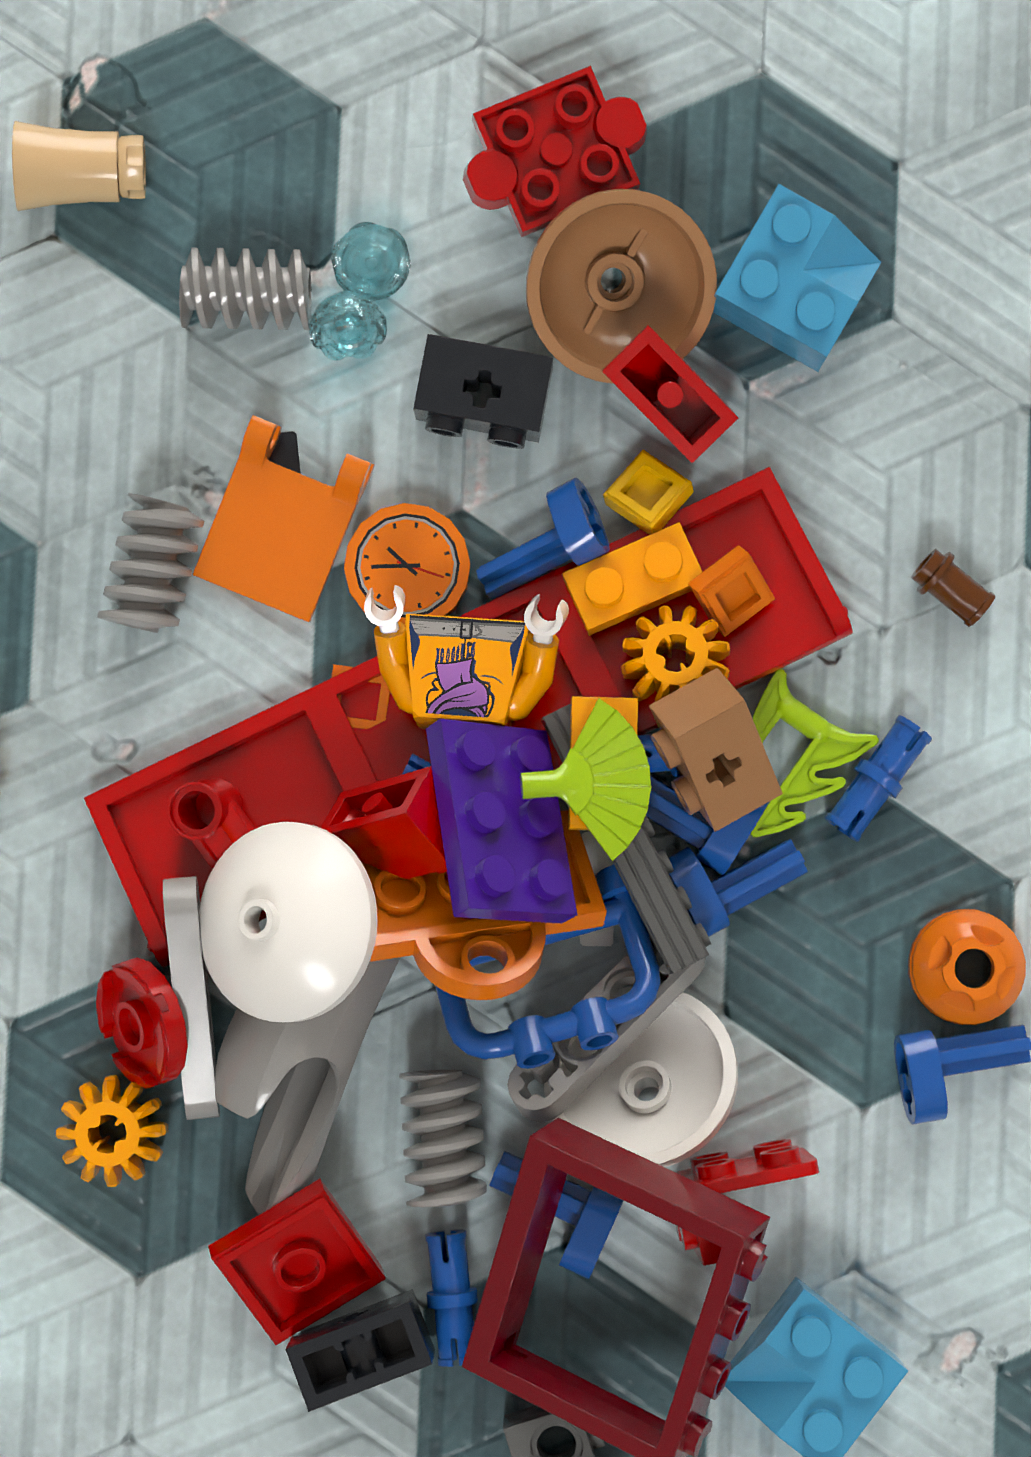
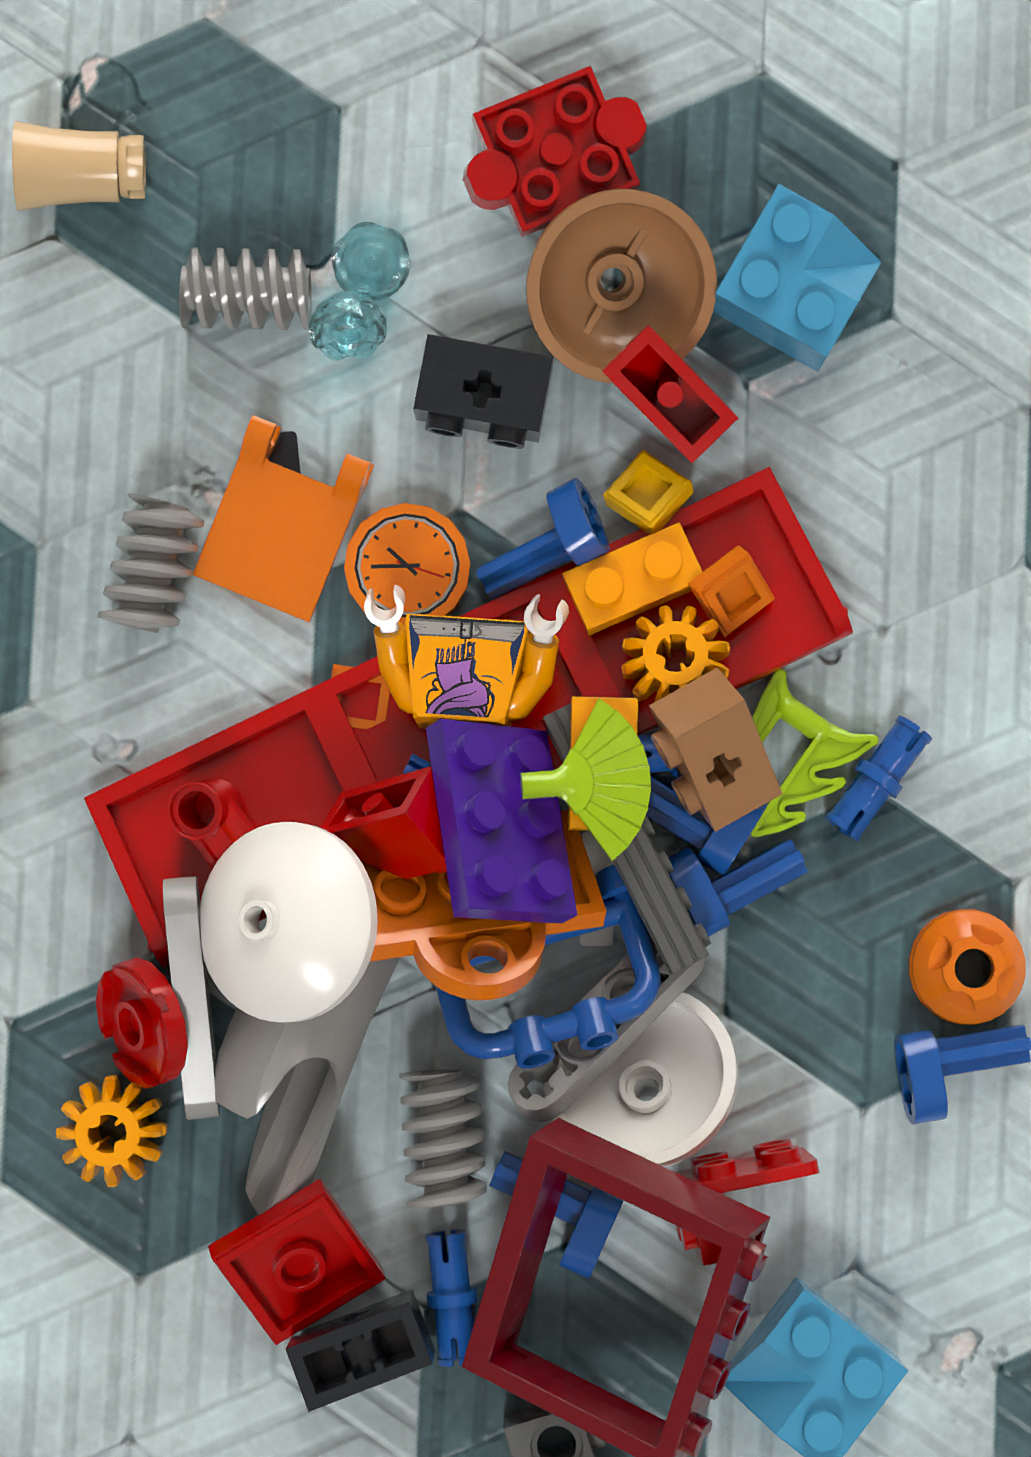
(952, 587): reddish brown pin -> none

